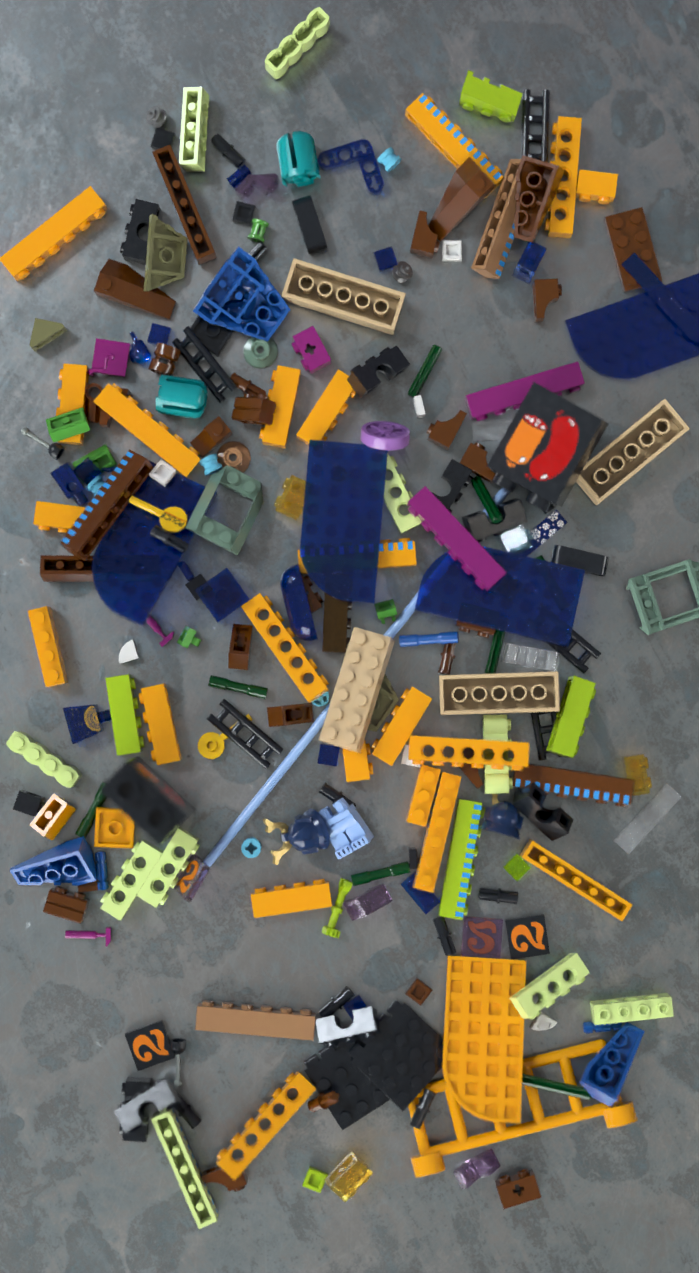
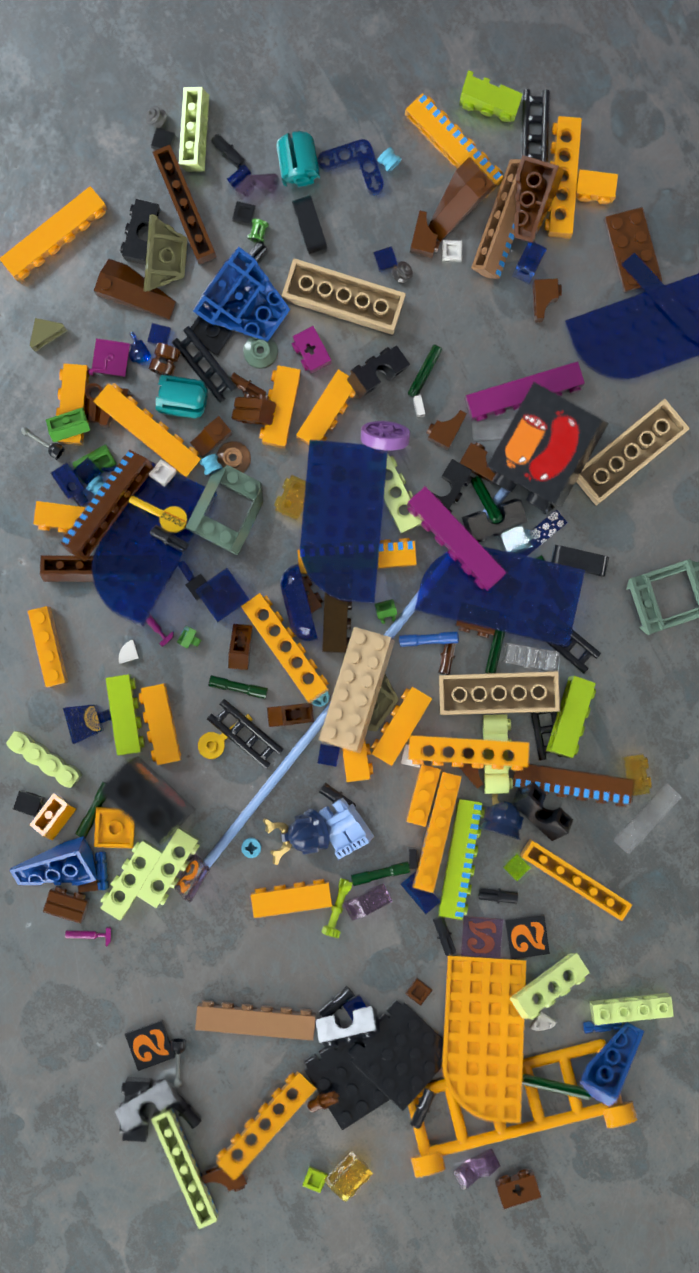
(299, 41): yellowish green brick -> none

